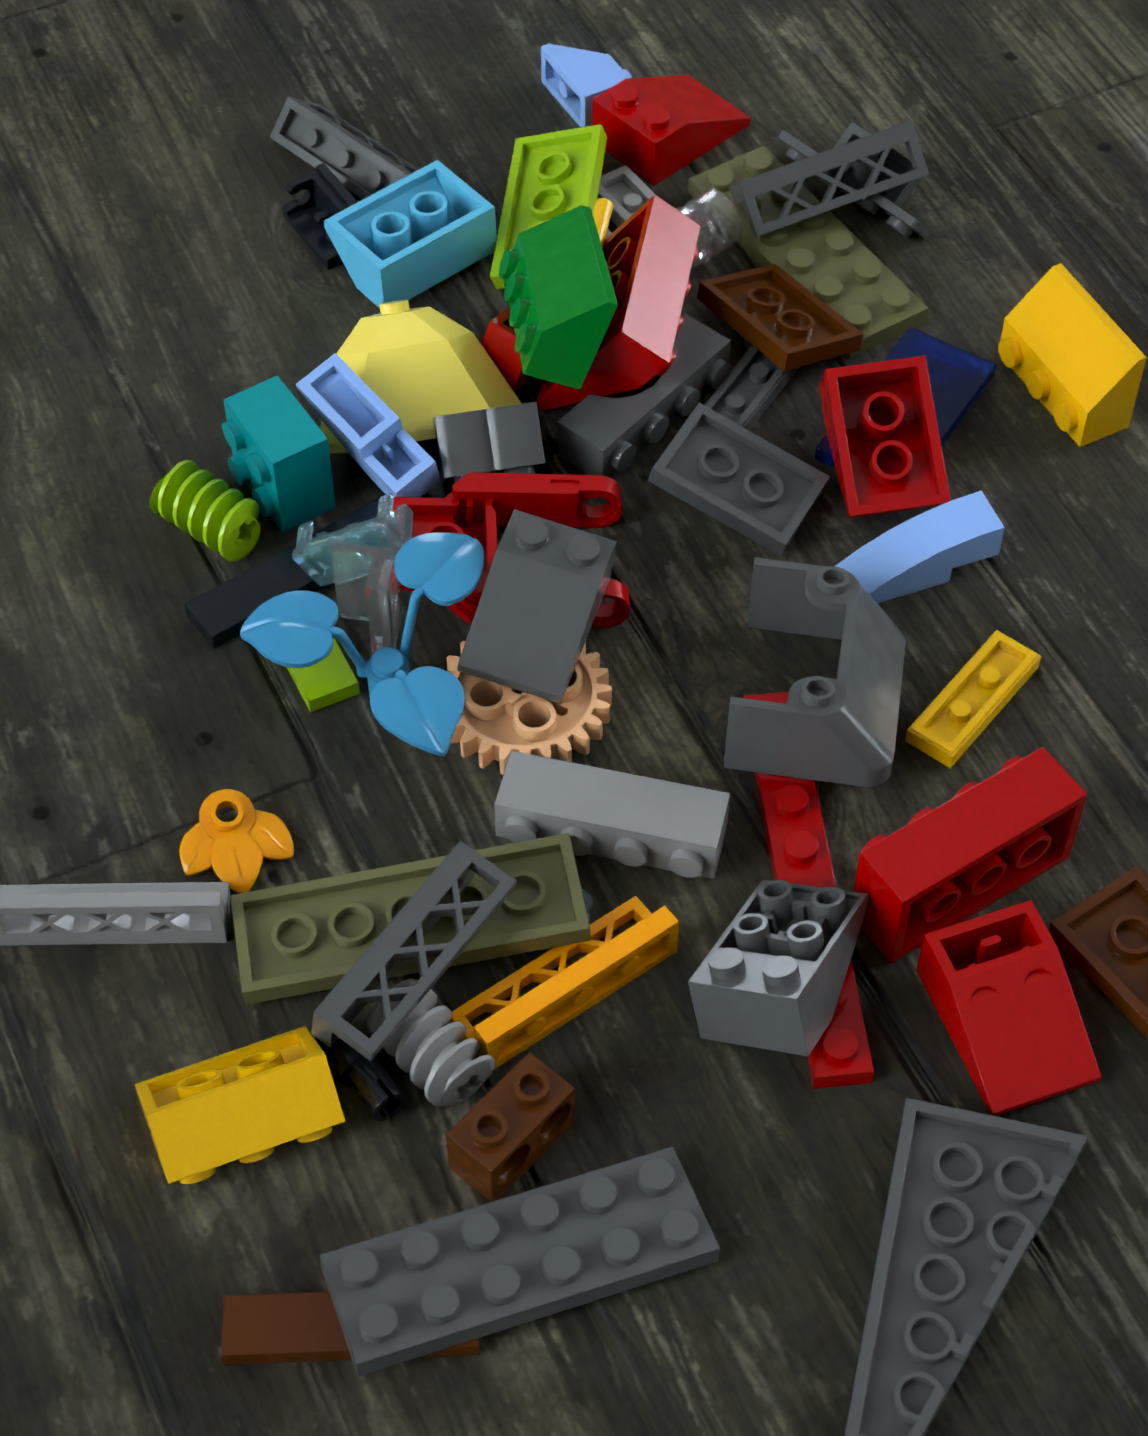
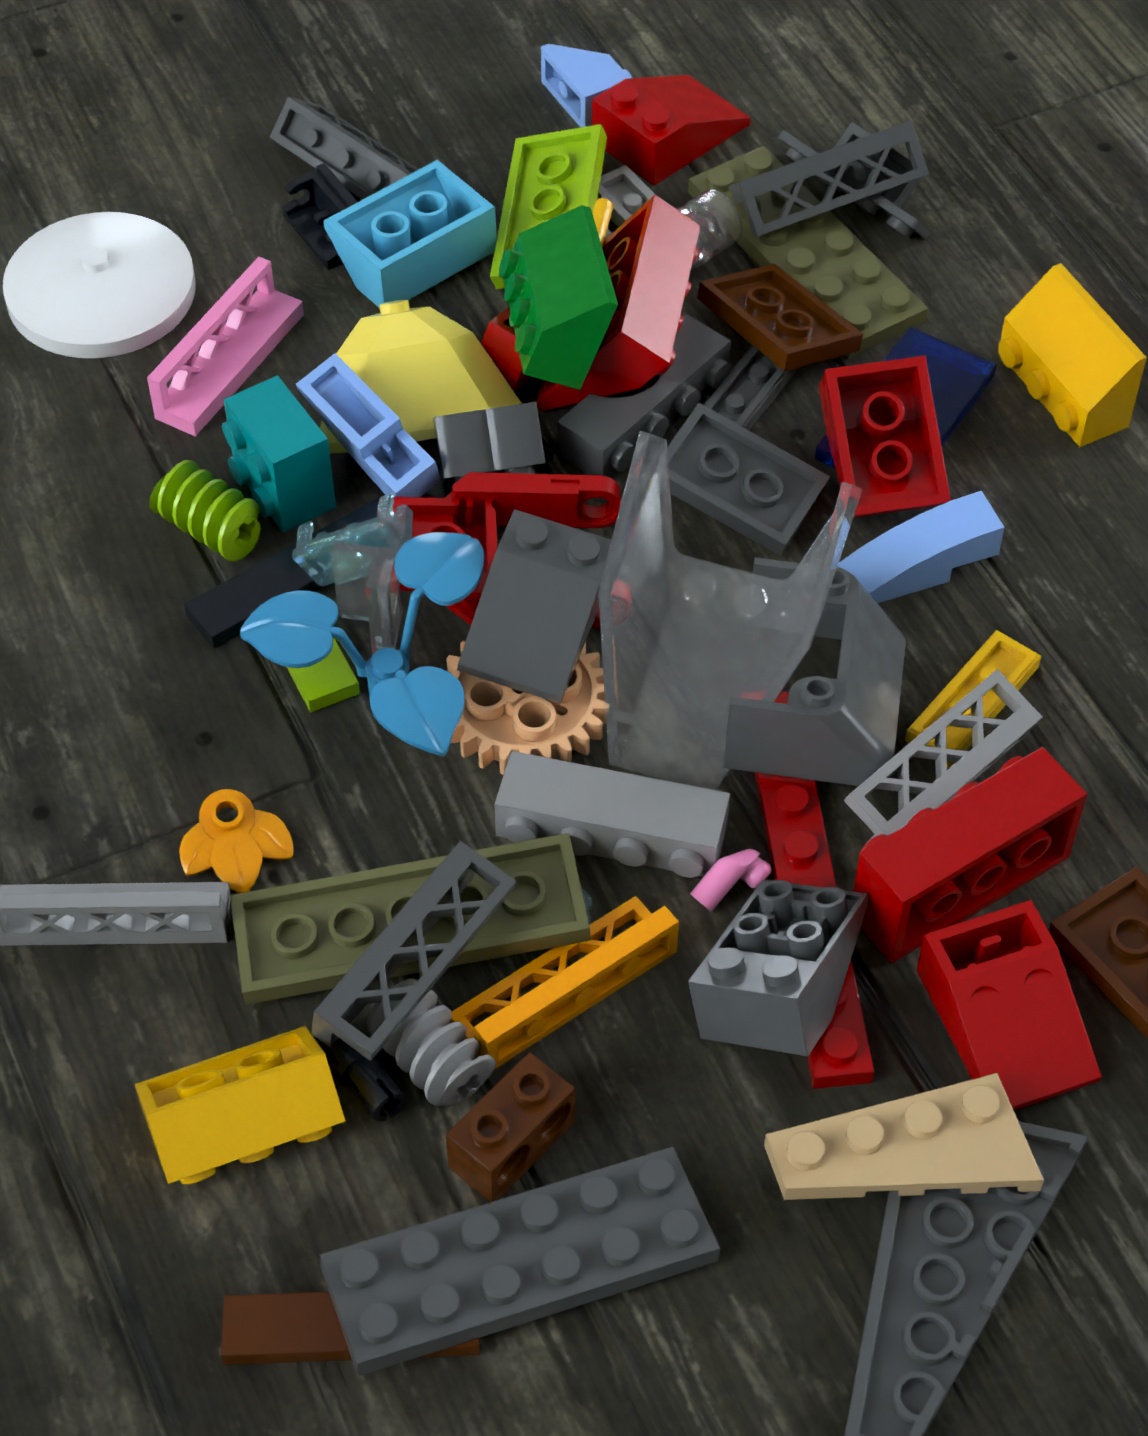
(99, 285): none -> white dish
(226, 352): none -> bright pink fence
(696, 632): none -> clear windscreen
(726, 872): none -> bright pink arm
(909, 1145): none -> tan wing
(968, 764): none -> light grey fence

